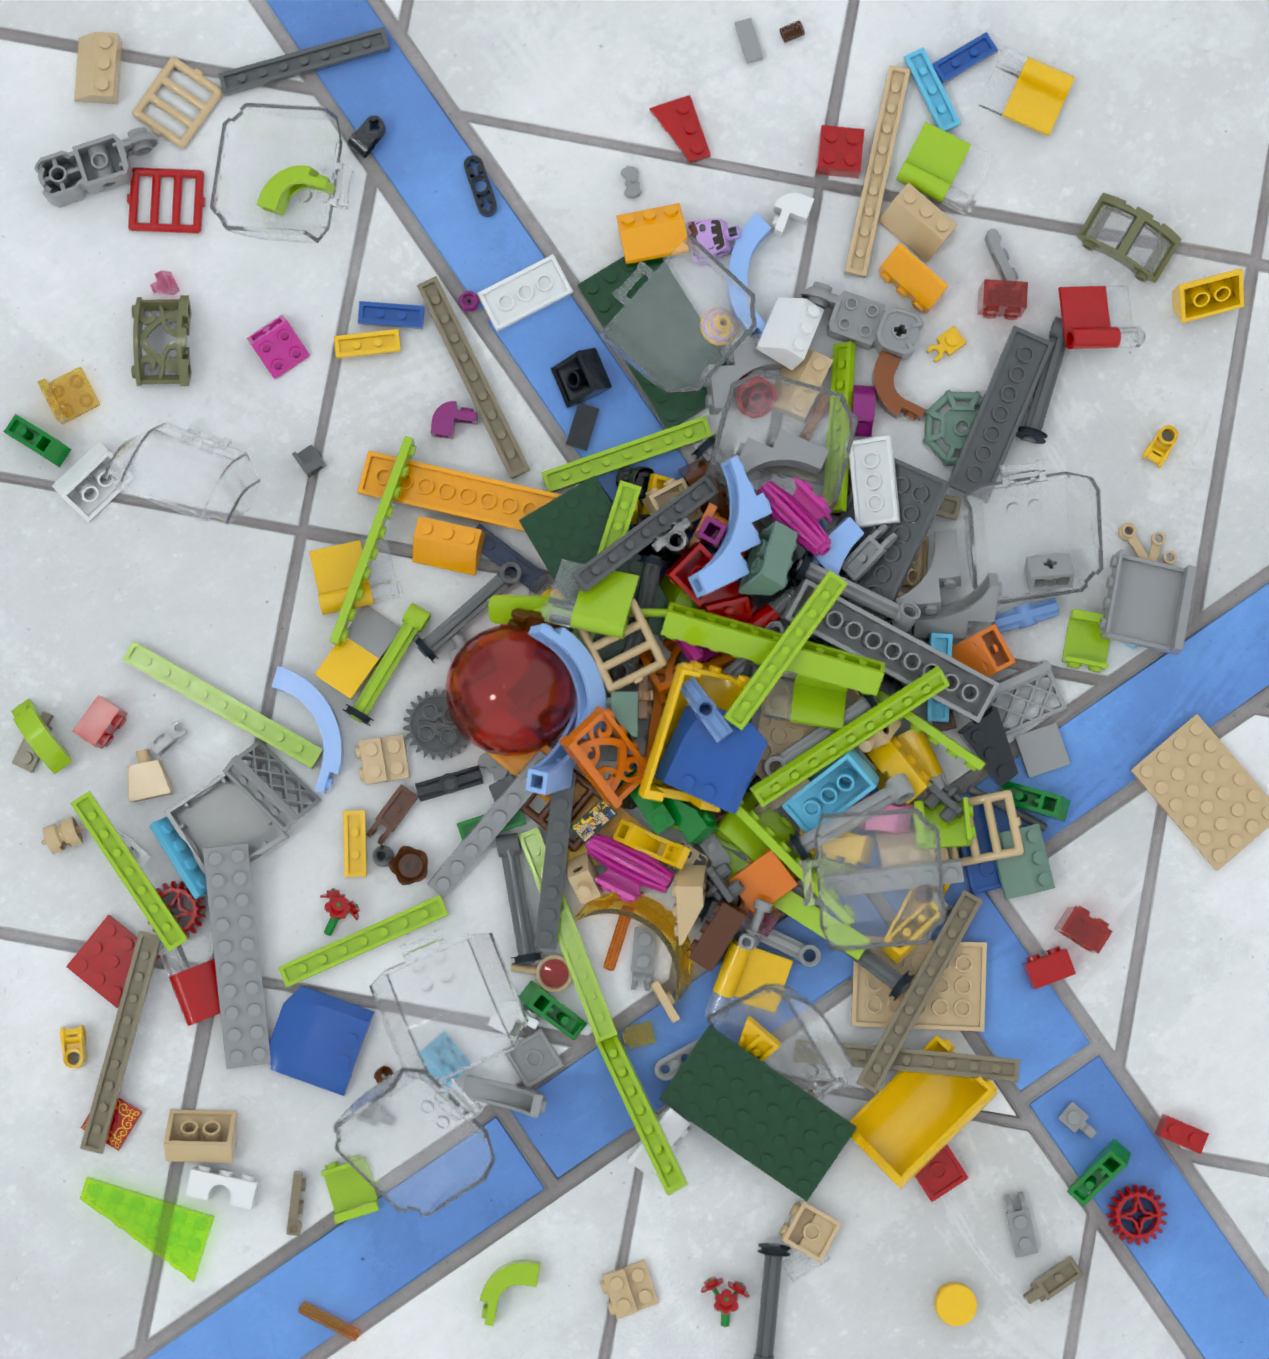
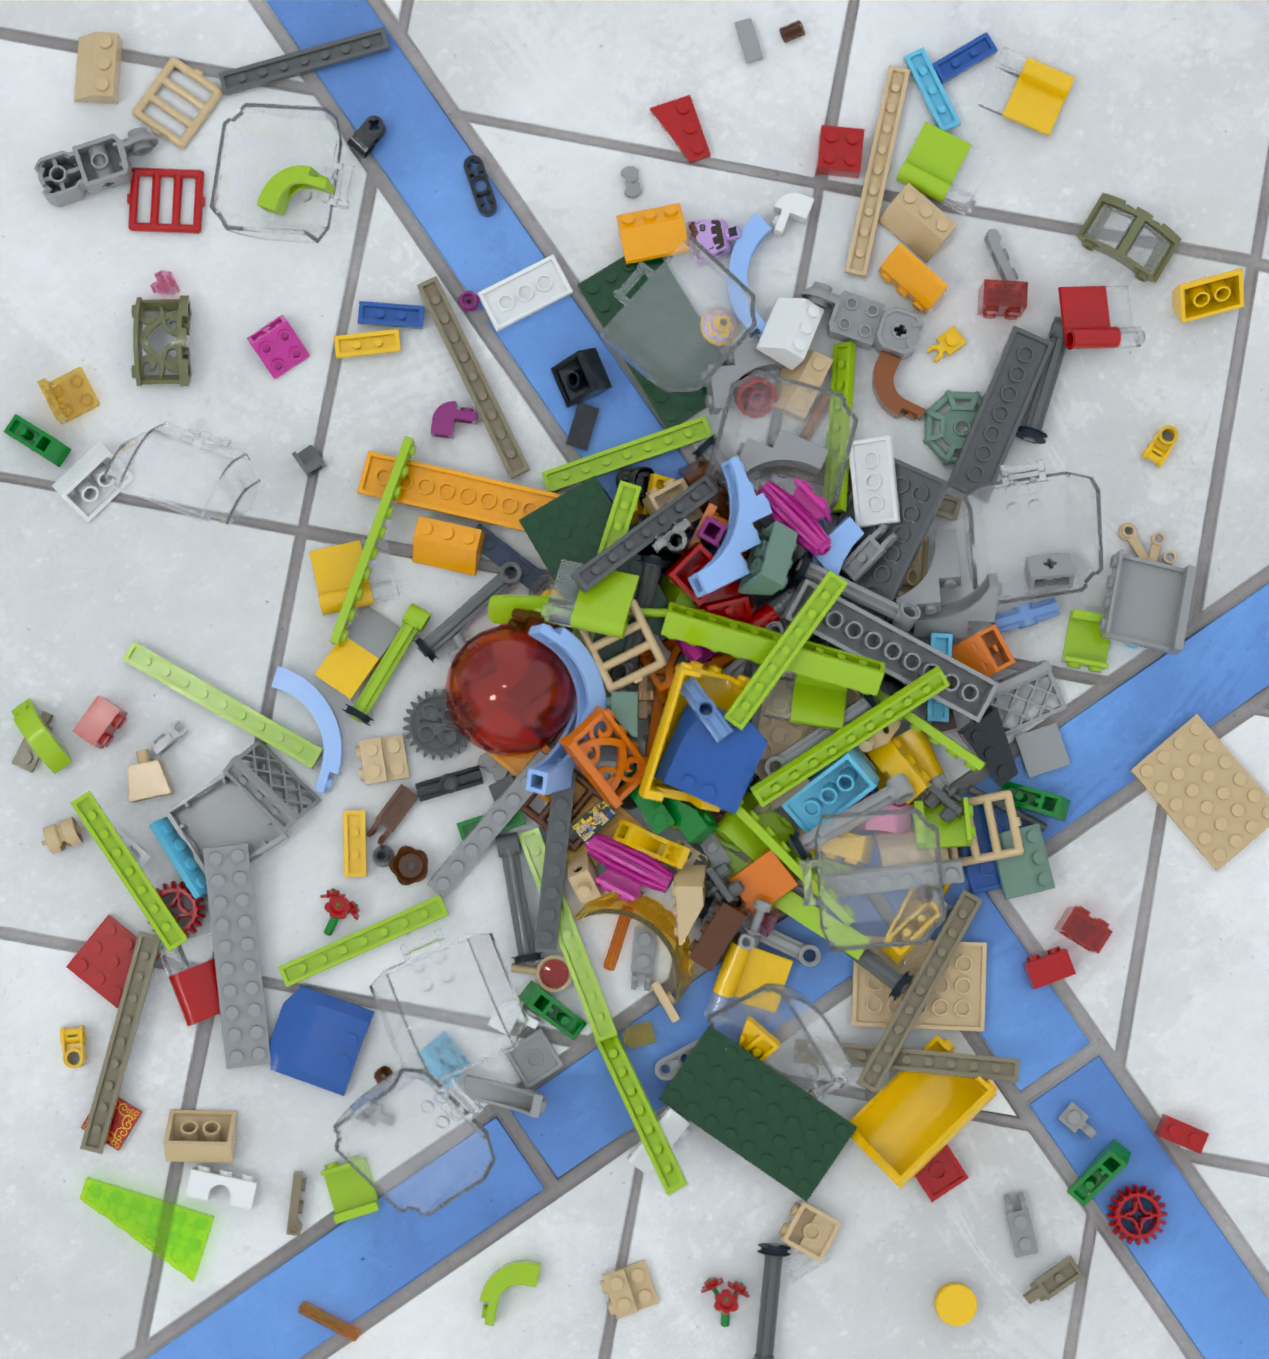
(864, 409): magenta brick -> none

